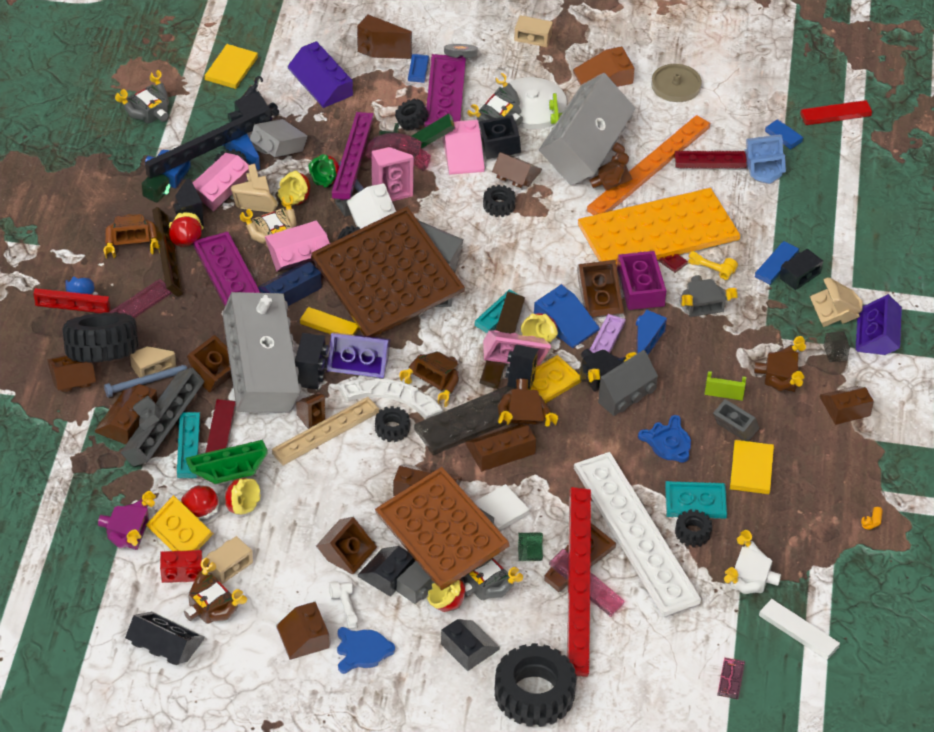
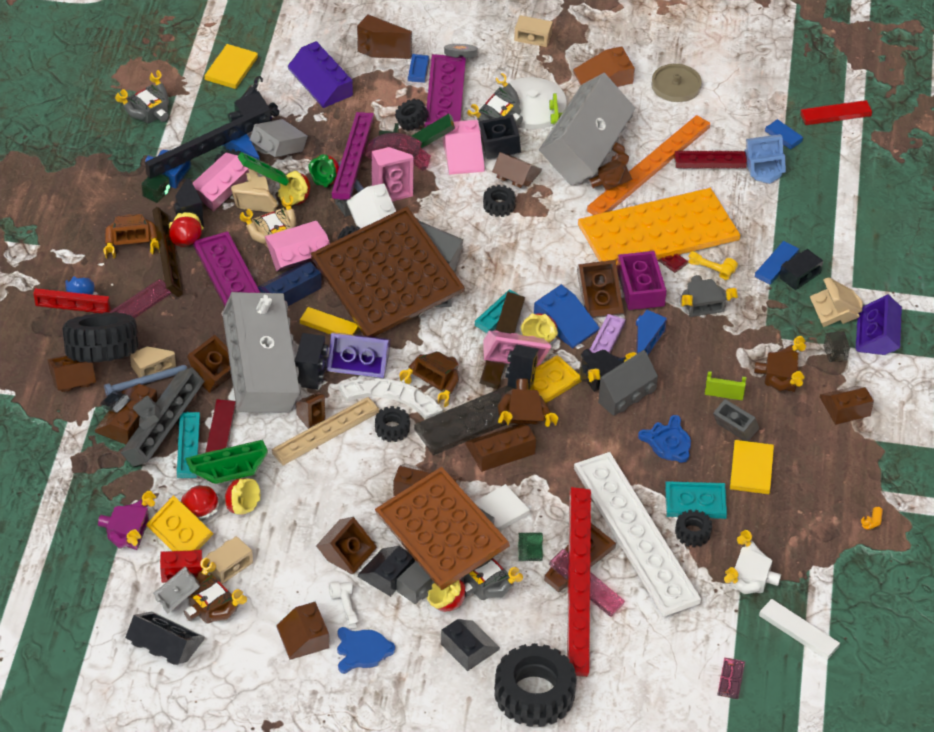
(115, 401): none -> black tile
(176, 589): none -> light grey hinge
(263, 168): none -> green tile

